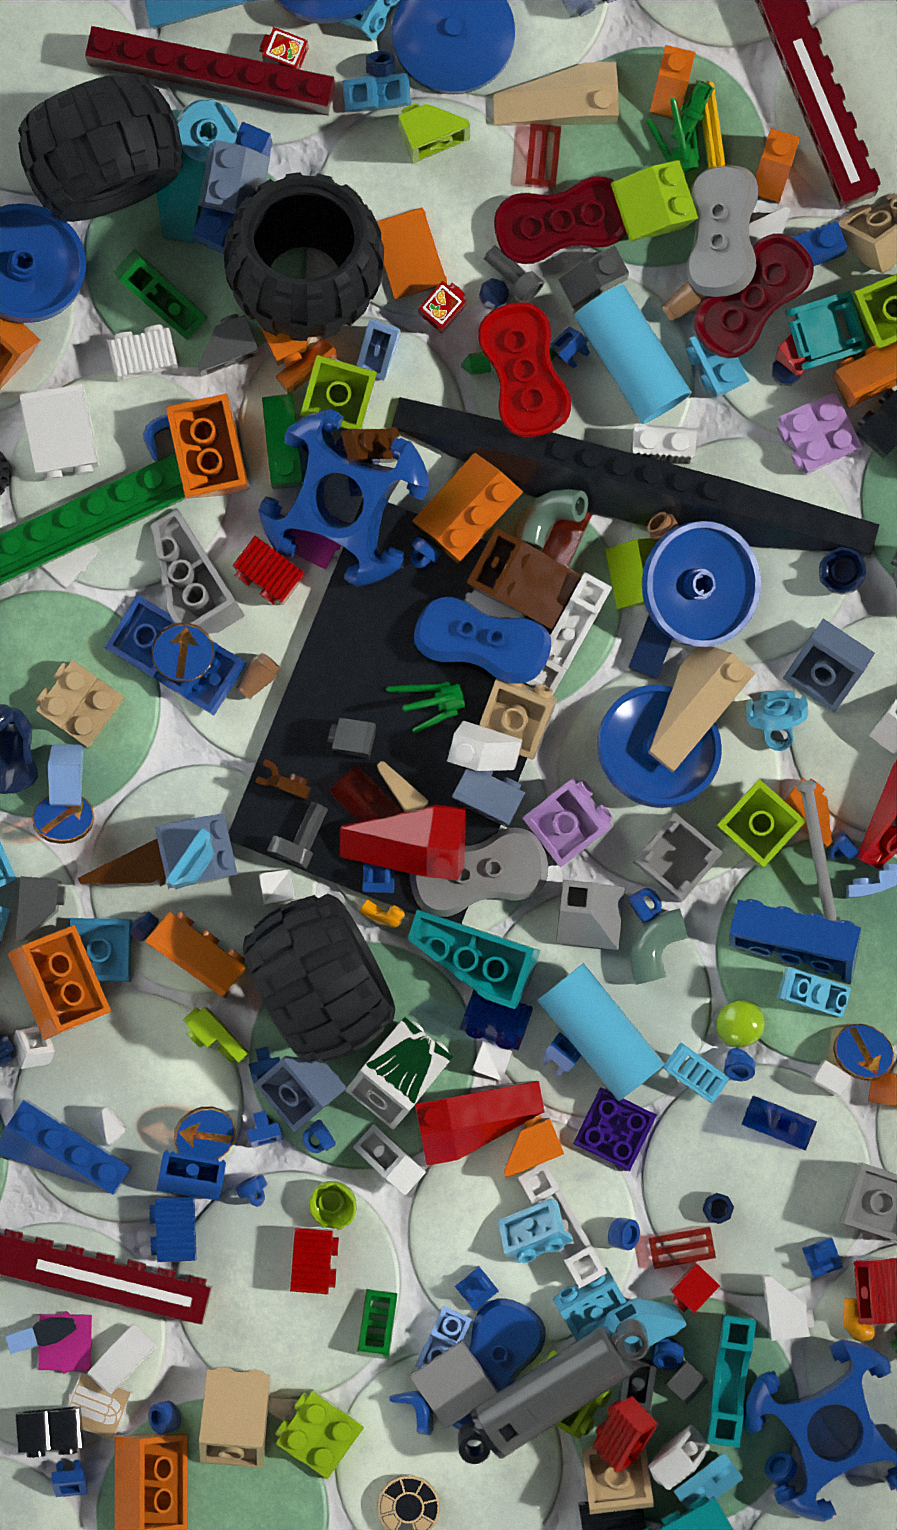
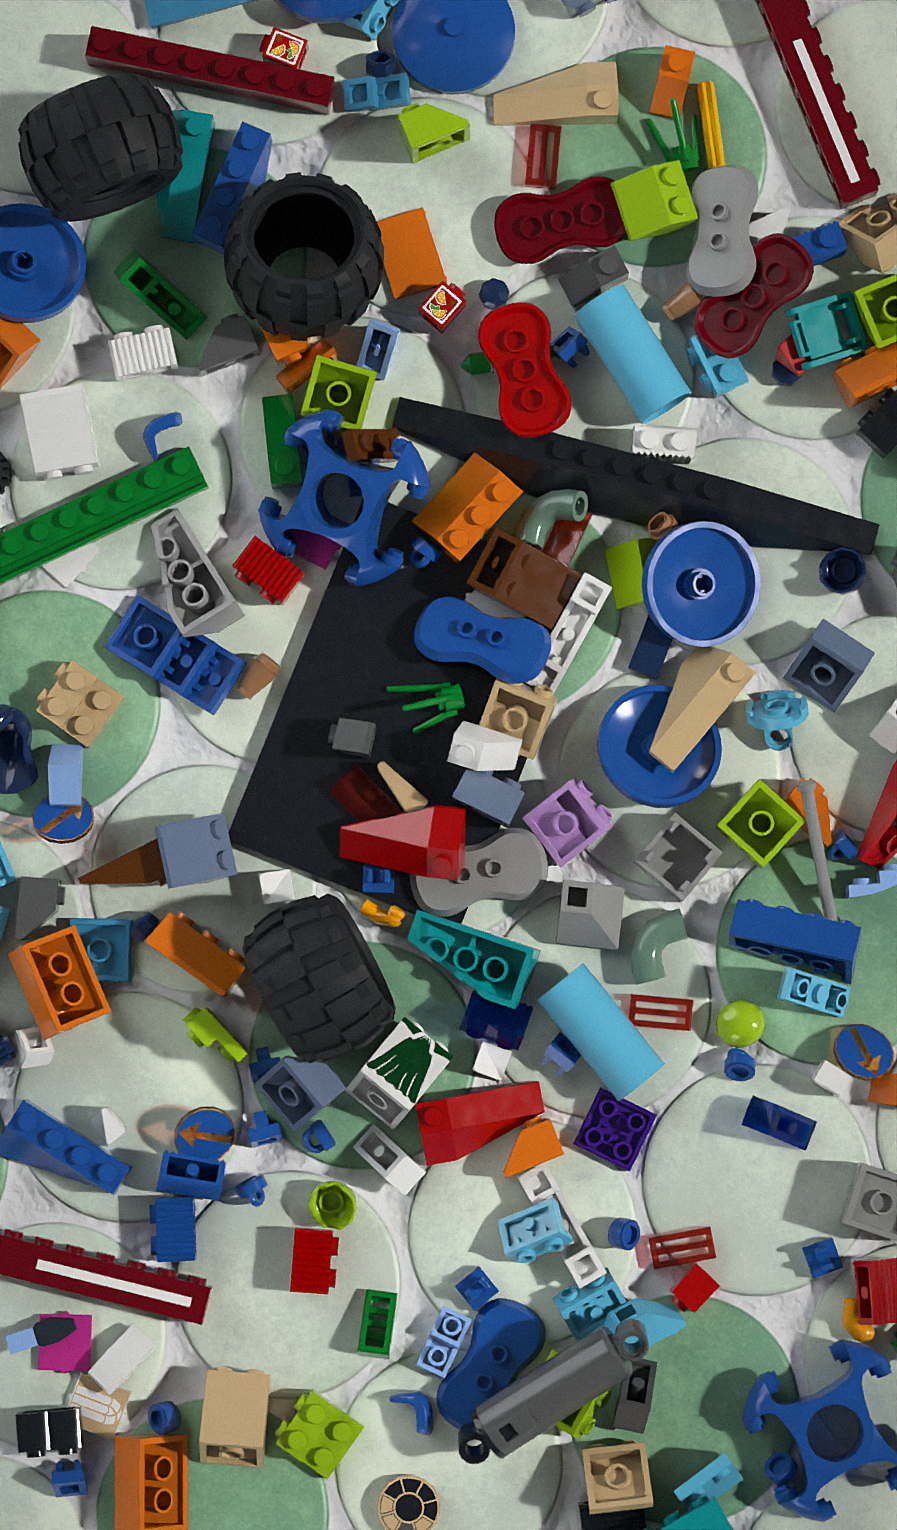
(182, 652): blue piece -> none
(193, 861): medium azure slope -> none
(206, 112): medium azure plate -> none
(207, 447): orange slope -> none
(231, 175): sand blue slope -> none
(292, 785): reddish brown plate -> none
(299, 851): dark grey piece -> none
(453, 1384): light grey tile -> none
(525, 283): dark grey piece -> none
(624, 1433): red brick -> none
(640, 907): blue tile -> none
(667, 1354): blue tile -> none
(671, 1013): none -> clear red tile
(679, 1457): white brick -> none
(686, 1382): dark grey slope -> none
(693, 109): green pin -> none
(711, 1081): medium azure slope -> none
(717, 1208): dark blue tile -> none
(729, 1380): teal arch -> none
(775, 164): orange slope -> none
(785, 1312): white slope -> none
(818, 433): lavender plate -> none

